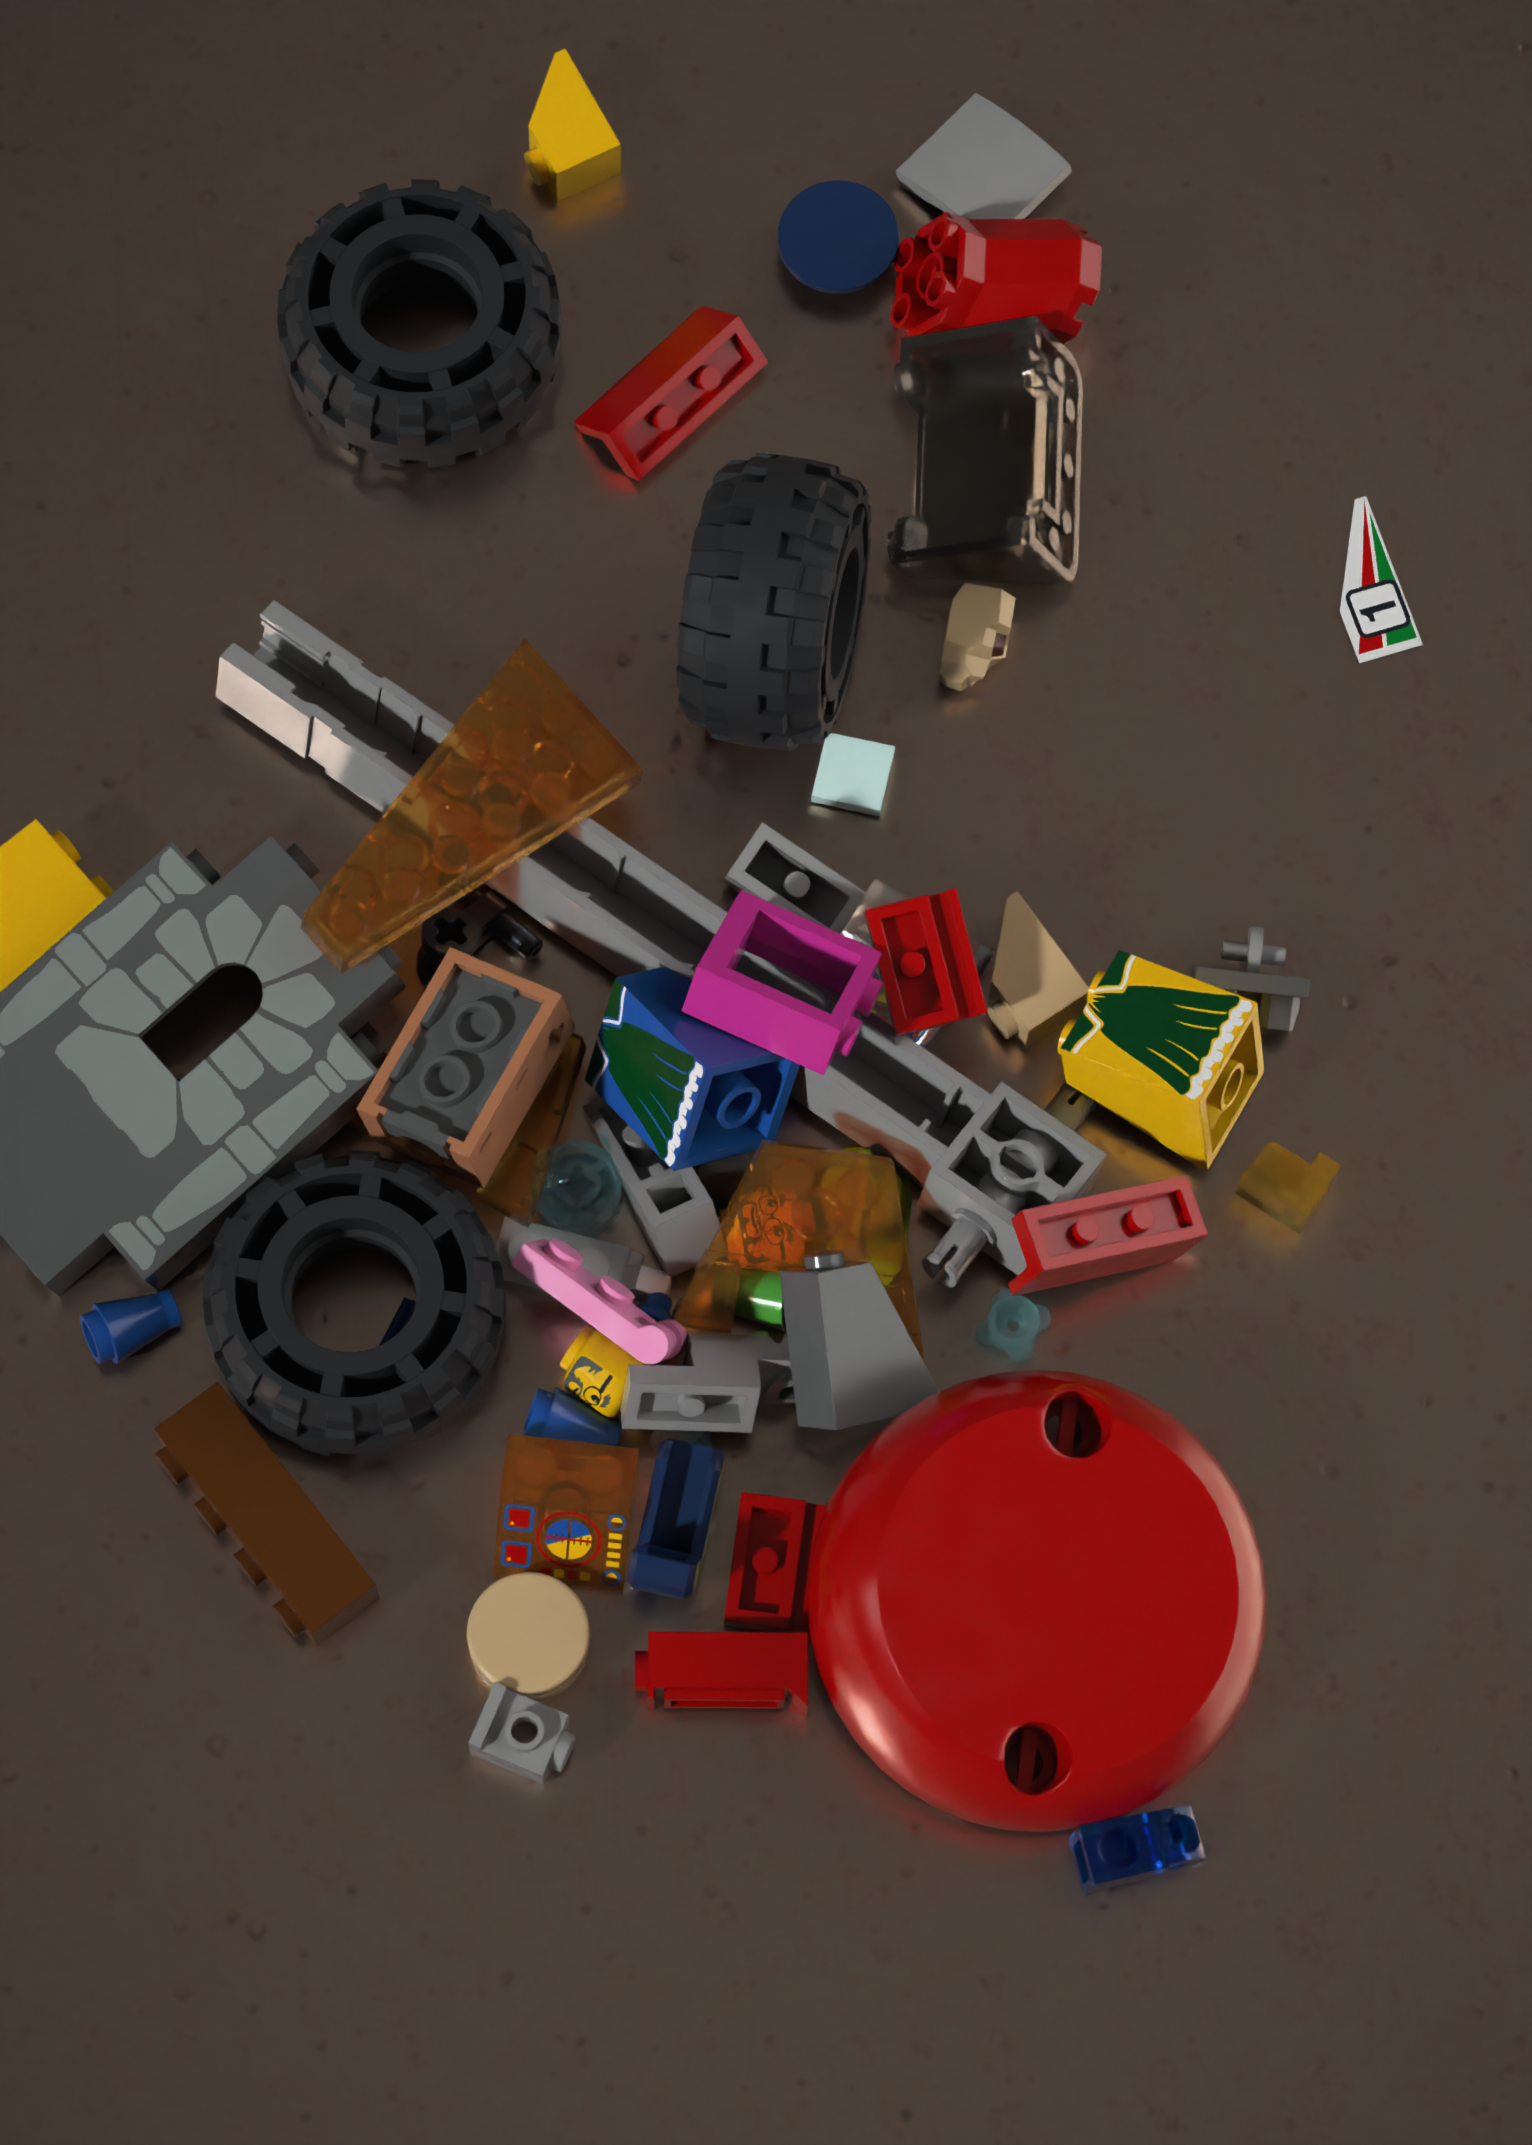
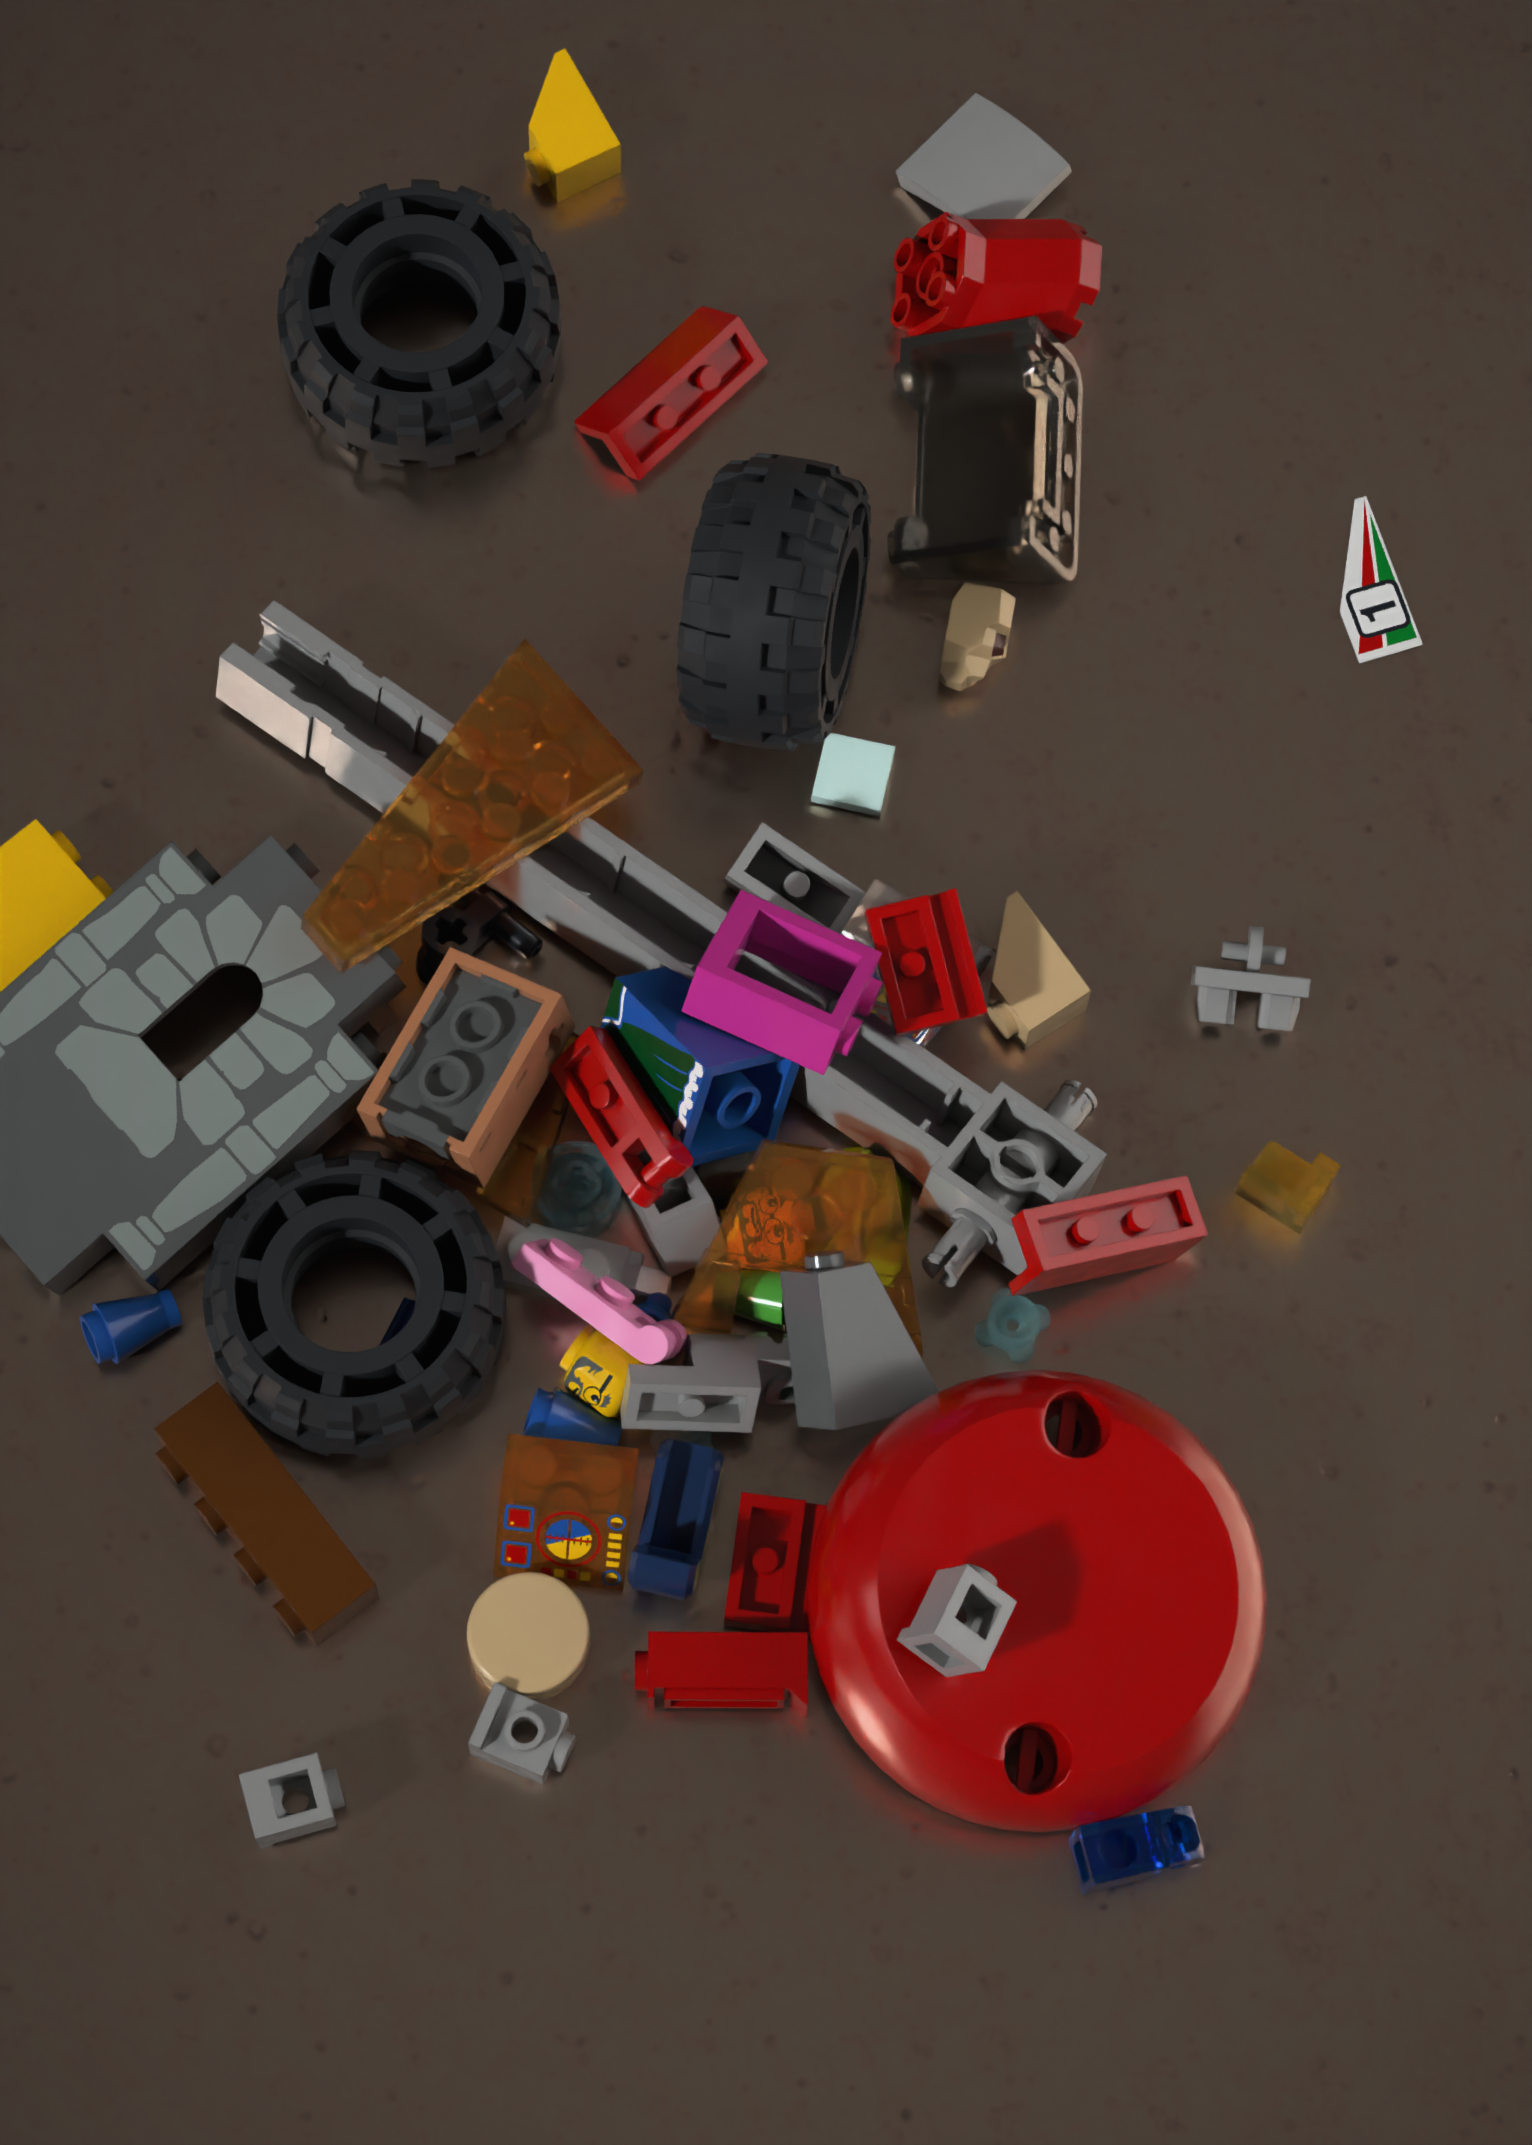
(268, 1788): none -> light grey brick
(619, 1116): none -> red plate
(838, 237): dark blue piece -> none
(959, 1620): none -> light grey brick
(1165, 1054): slope -> none

